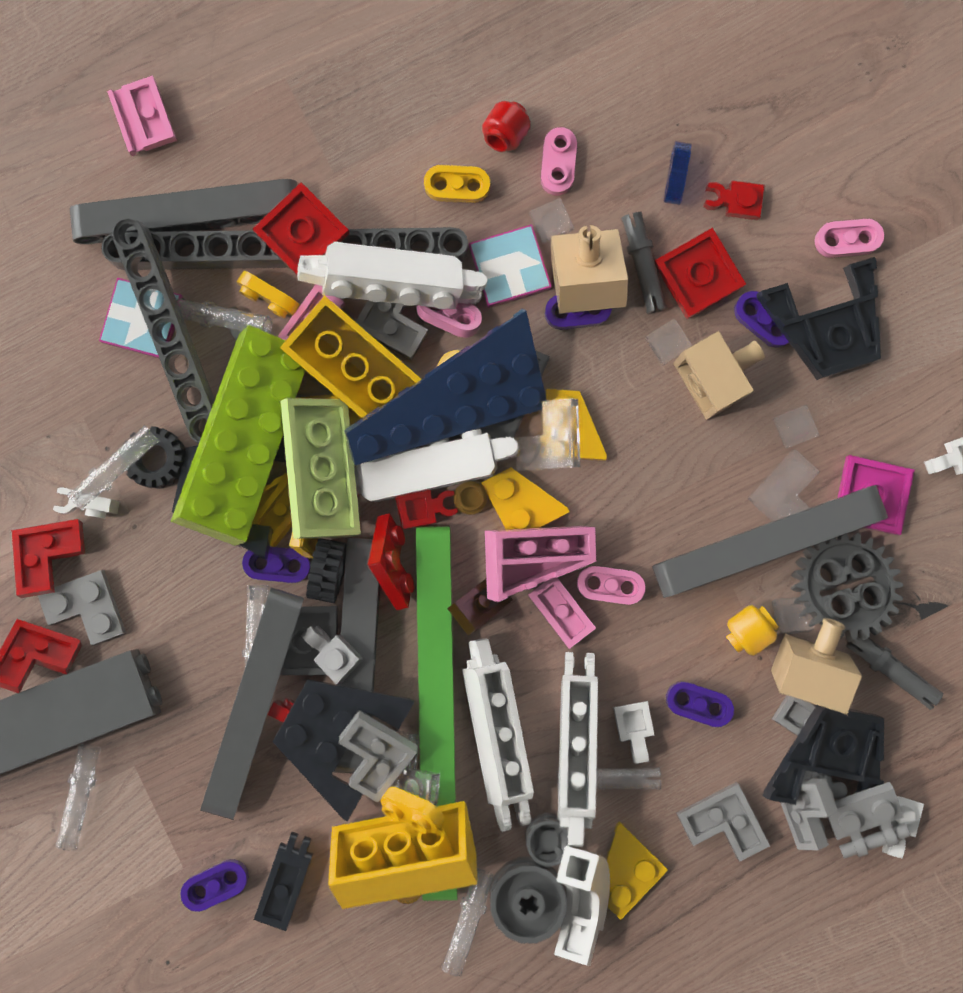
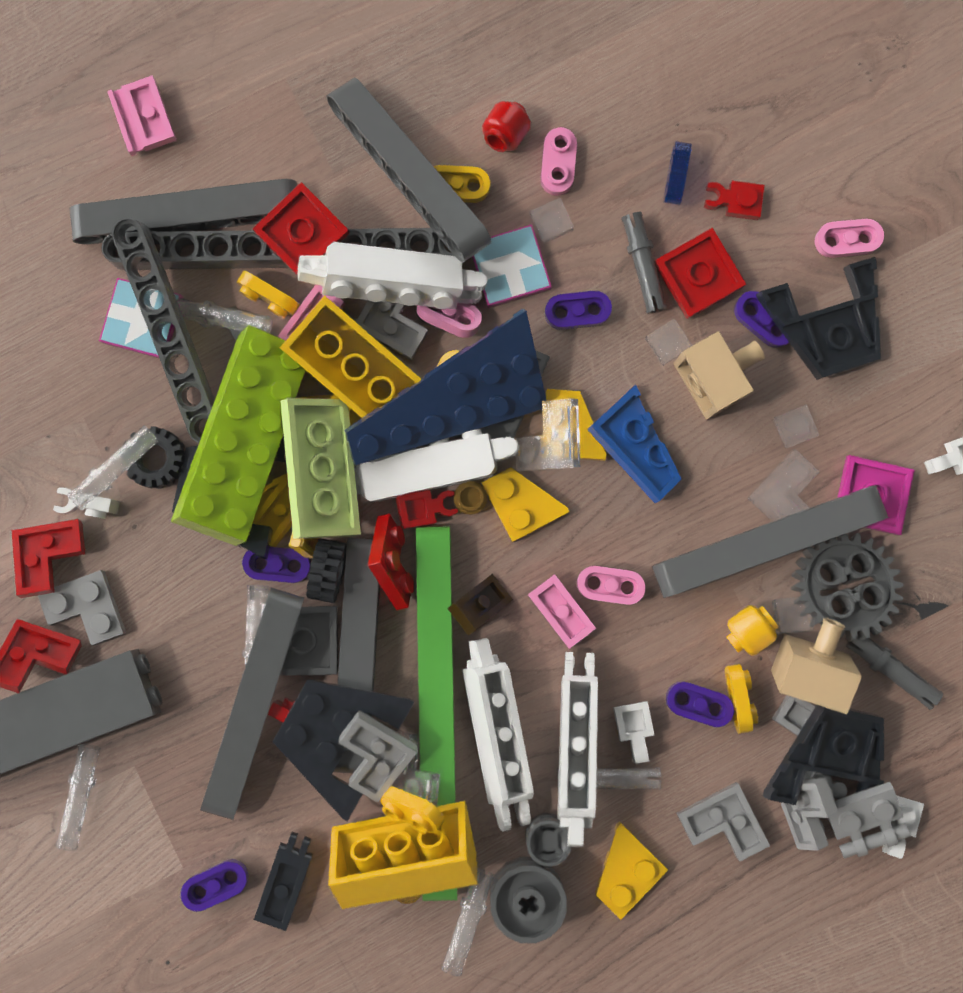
(336, 656): light grey plate -> none
(409, 170): none -> dark grey beam
(531, 556): bright pink wedge -> none
(587, 903): white arch -> none
(589, 270): tan brick -> none
(633, 443): none -> blue wing
(738, 683): none -> yellow plate

